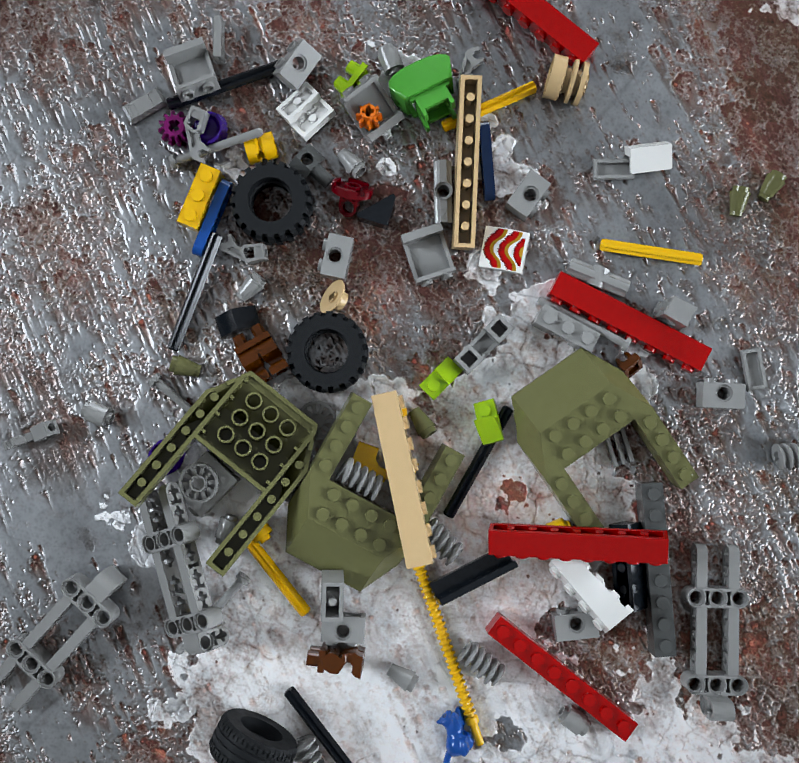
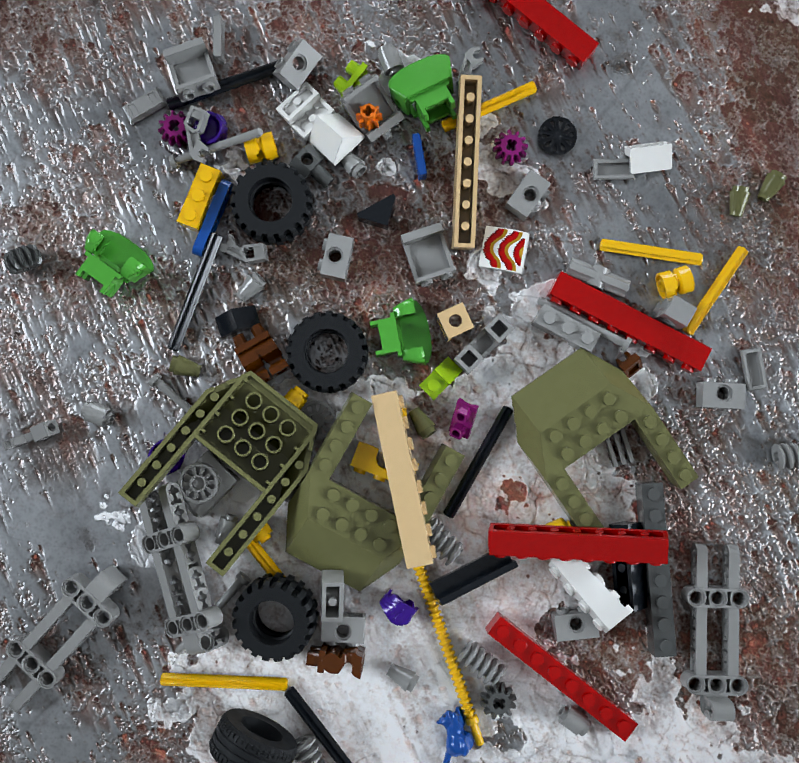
(22, 259): none -> dark grey gear
(113, 261): none -> bright green piece
(224, 681): none -> yellow axle
(257, 635): none -> black tyre
(297, 397): none -> yellow brick
(334, 136): none -> white slope
(334, 297): tan piece -> none
(352, 191): dark red tile -> none
(360, 477): light grey piece -> none
(397, 610): none -> dark purple hair
(405, 333): none -> bright green piece
(419, 156): none -> blue tile
(443, 180): light grey piece -> none
(446, 328): none -> tan piece
(463, 419): none -> magenta hips
(486, 162): dark blue beam -> none
(488, 422): lime slope -> none
(497, 708): none -> dark grey gear
(511, 140): none -> magenta gear
(557, 136): none -> black wheel
(566, 80): tan wheel -> none
(679, 281): none -> yellow wheel
(716, 289): none -> yellow axle

